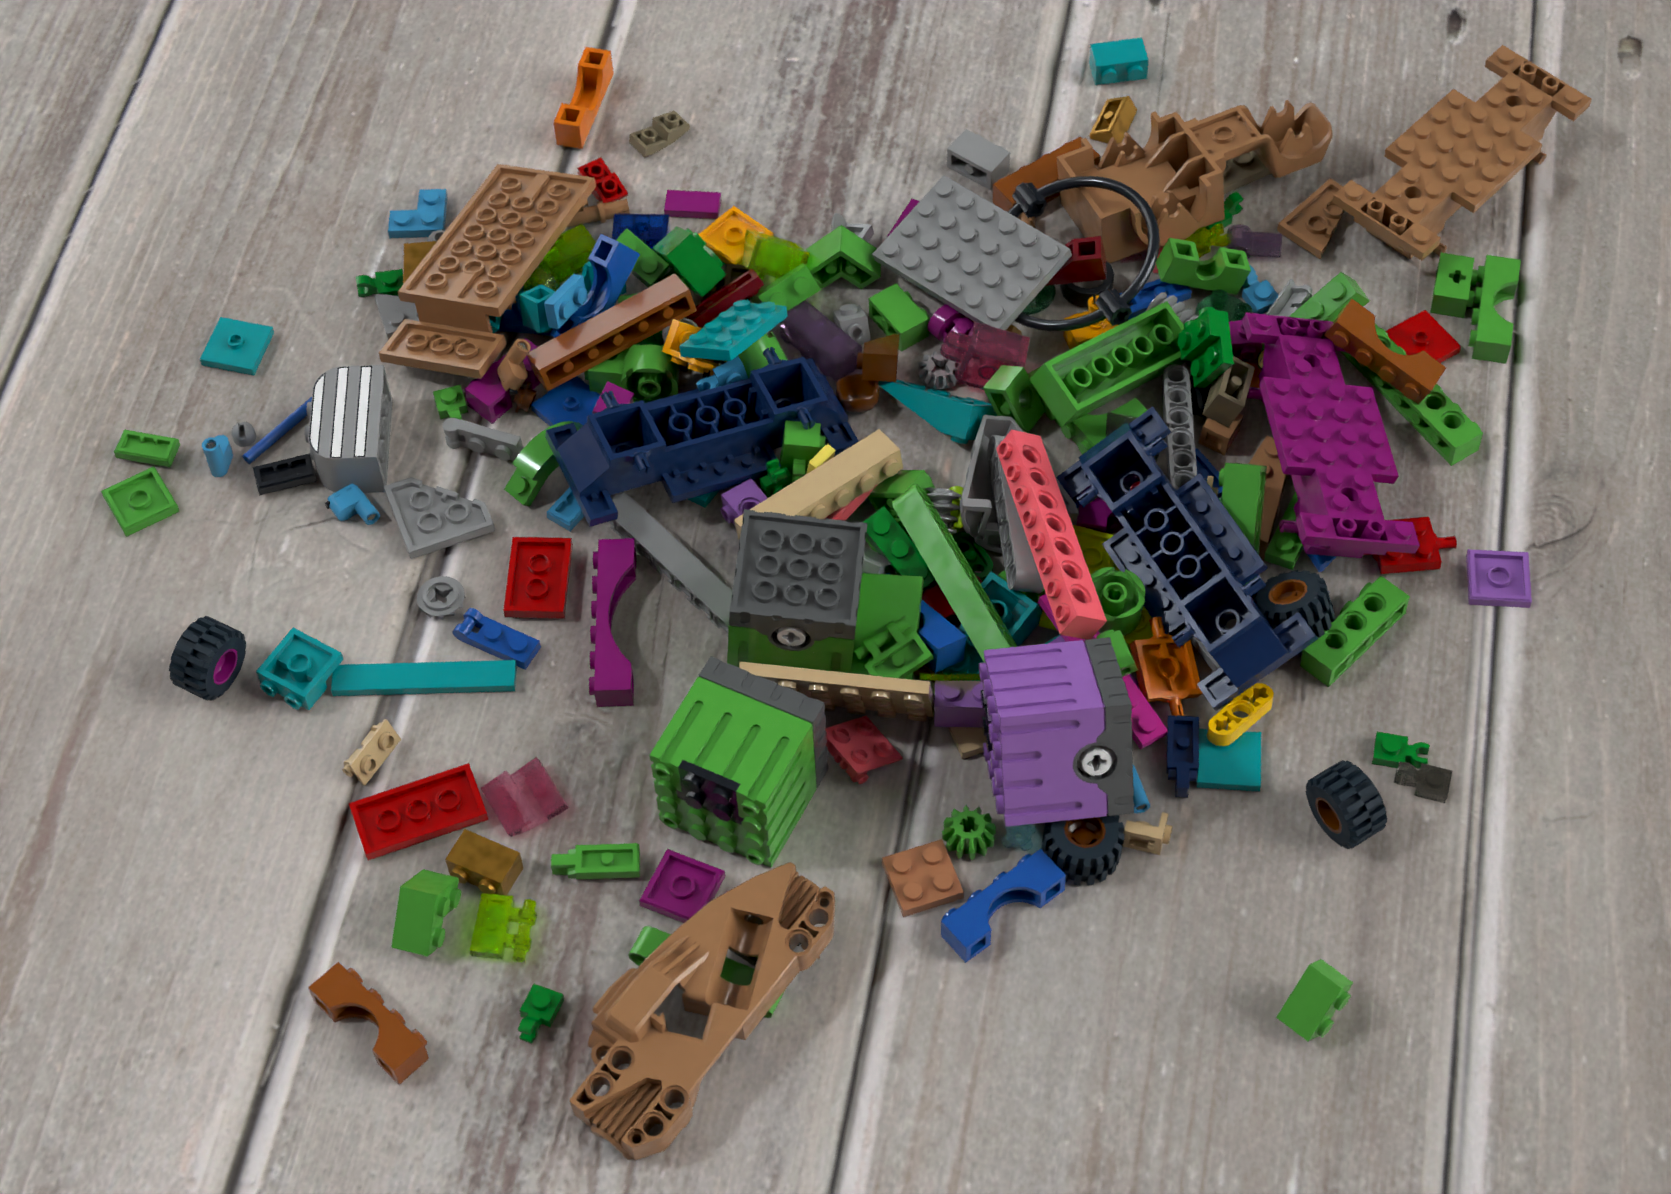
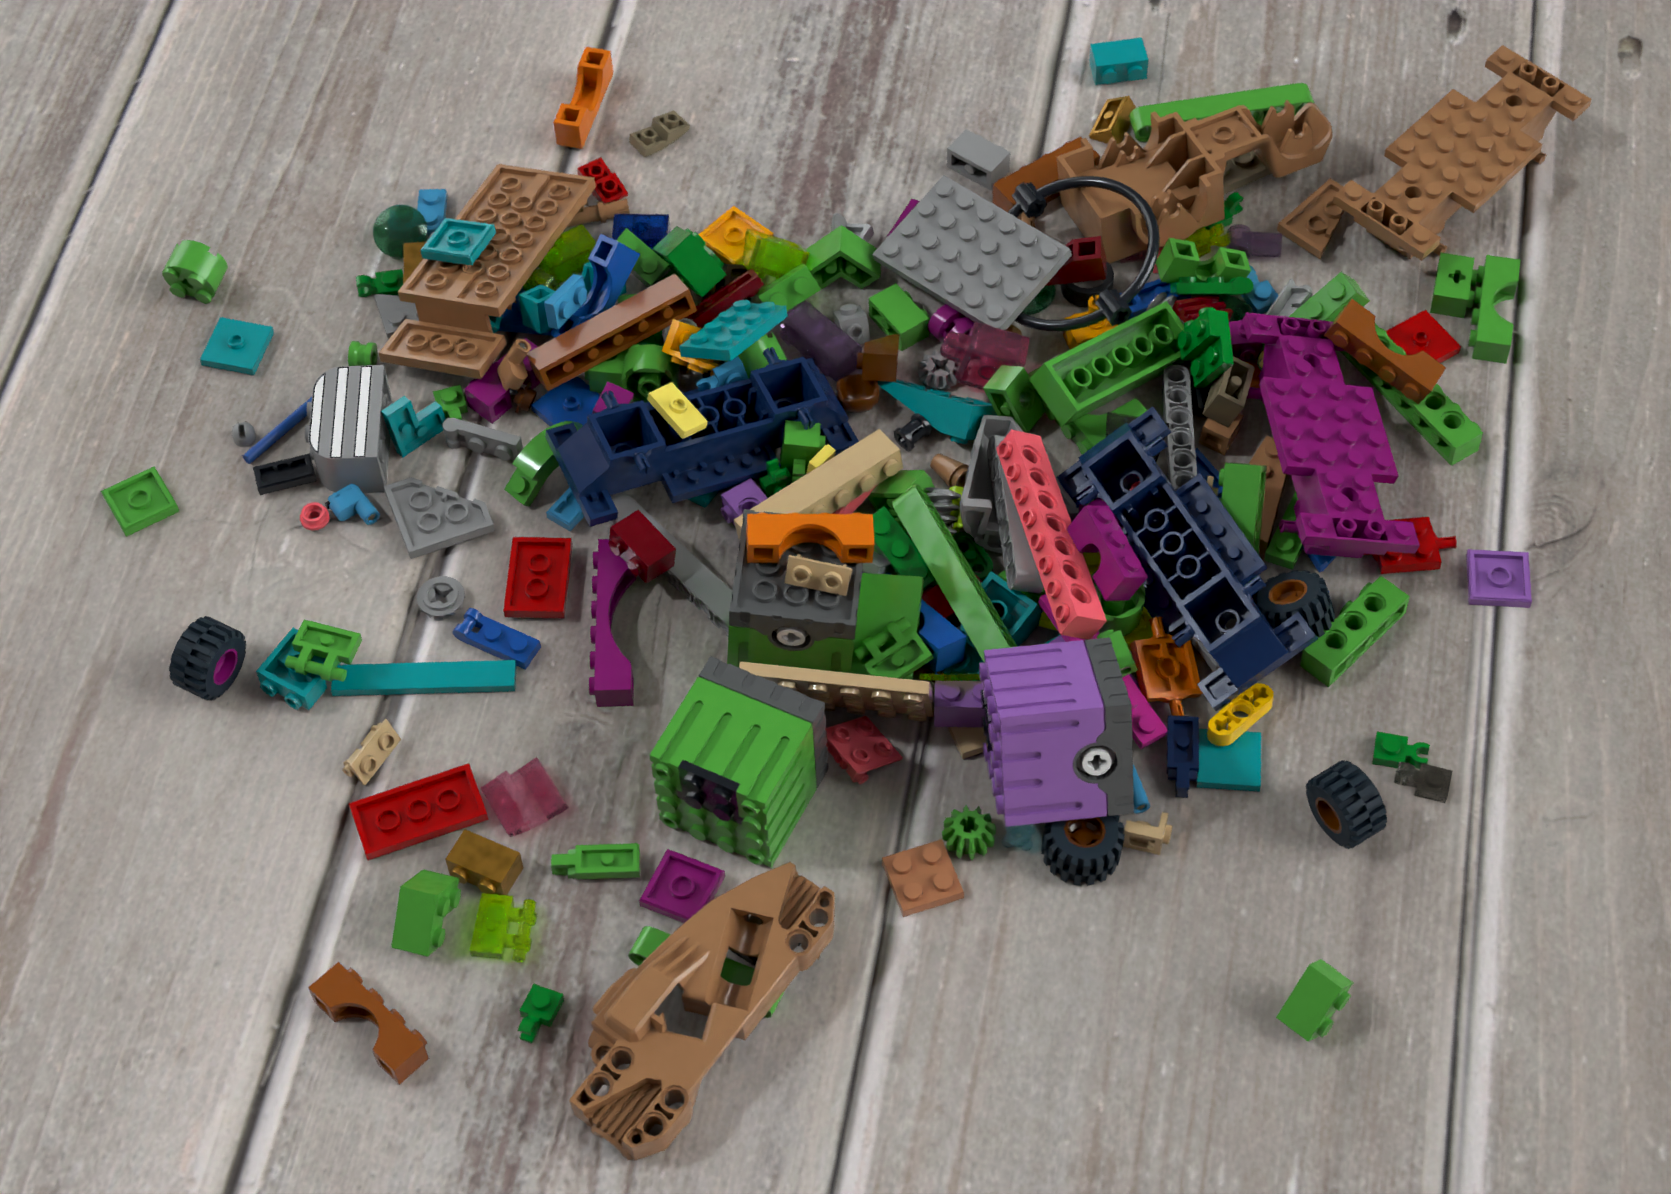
(147, 448): bright green plate -> none
(194, 271): none -> bright green brick
(218, 454): dark azure piece -> none
(311, 511): none -> coral plate
(325, 642): none -> bright green plate
(362, 354): none -> bright green wheel
(399, 226): none -> clear green dish
(411, 429): none -> teal plate
(458, 241): none -> teal plate
(641, 546): none -> dark red brick
(677, 410): none -> light yellow plate
(693, 204): magenta tile -> none
(818, 575): none -> tan hinge
(845, 534): none -> orange arch
(912, 432): none -> black bush
(950, 470): none -> medium nougat cone
(1032, 881): blue arch -> none
(1120, 569): none -> magenta arch
(1188, 308): none -> dark red tile
(1213, 286): none -> green hinge
(1256, 100): none -> bright green beam

